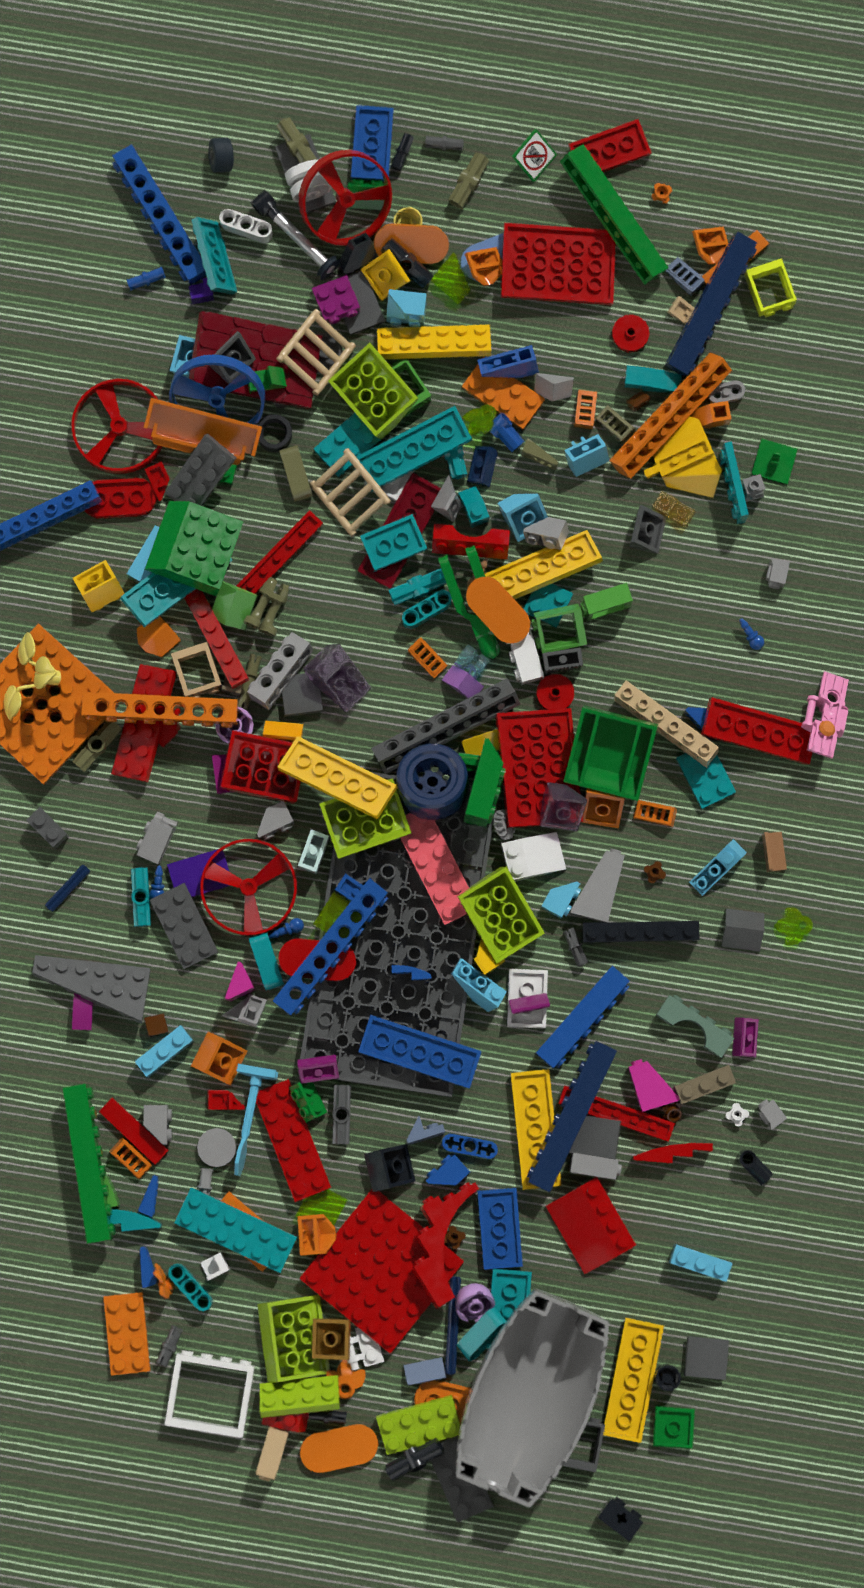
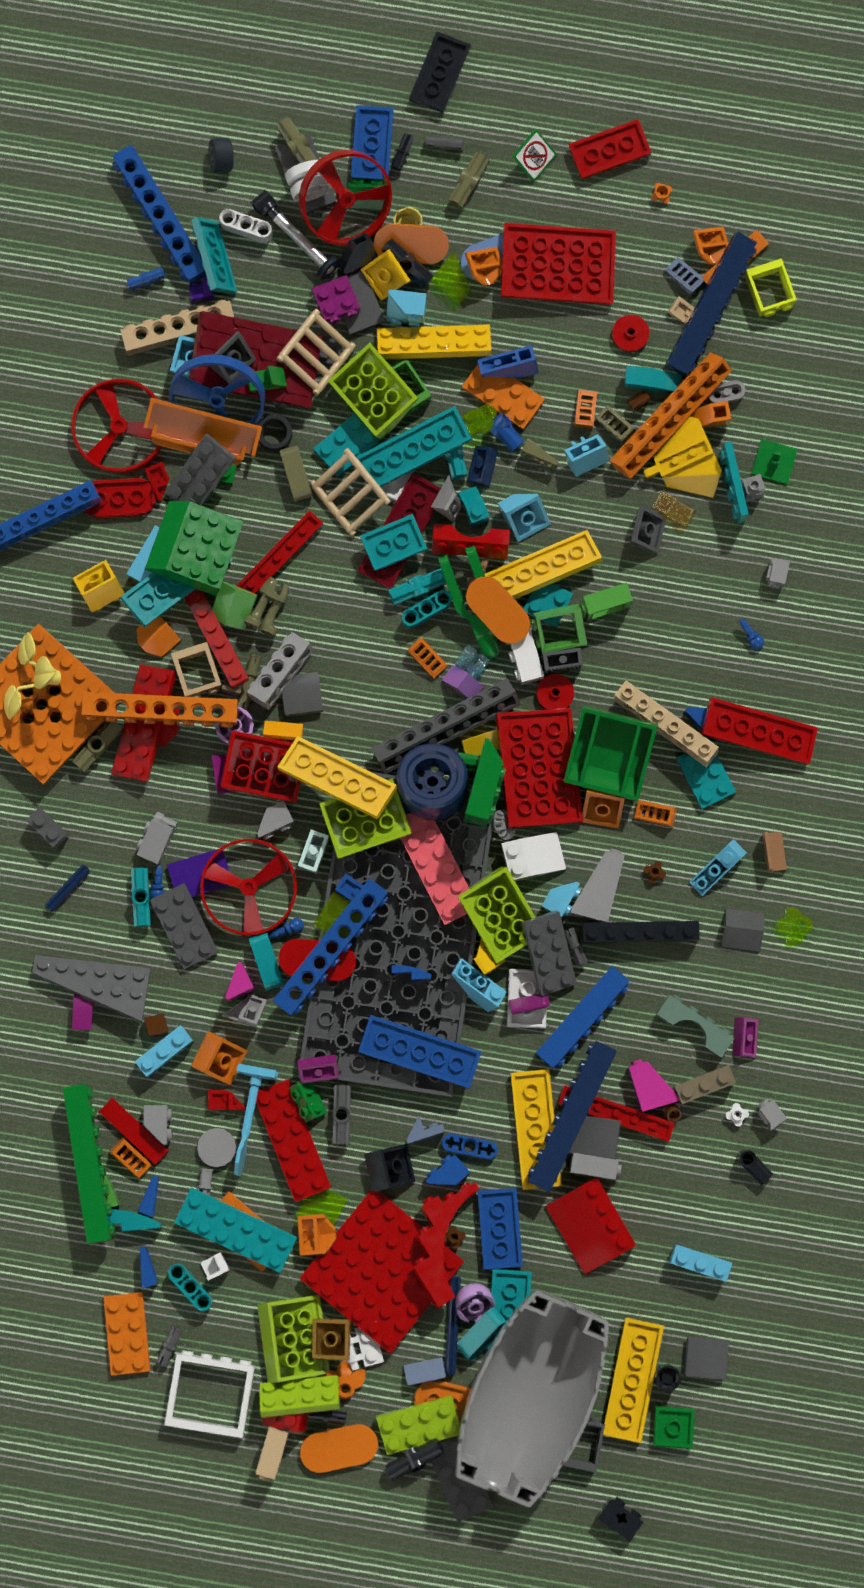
(165, 1284): orange plate -> none
(170, 336): none -> tan brick
(337, 676): clear purple slope -> none
(440, 72): none -> black plate
(547, 532): light grey slope -> none
(549, 953): none -> dark grey plate
(553, 386): light grey slope -> none
(561, 807): slope -> none
(614, 214): green brick -> none
(666, 1153): red slope -> none
(833, 718): bright pink piece -> none

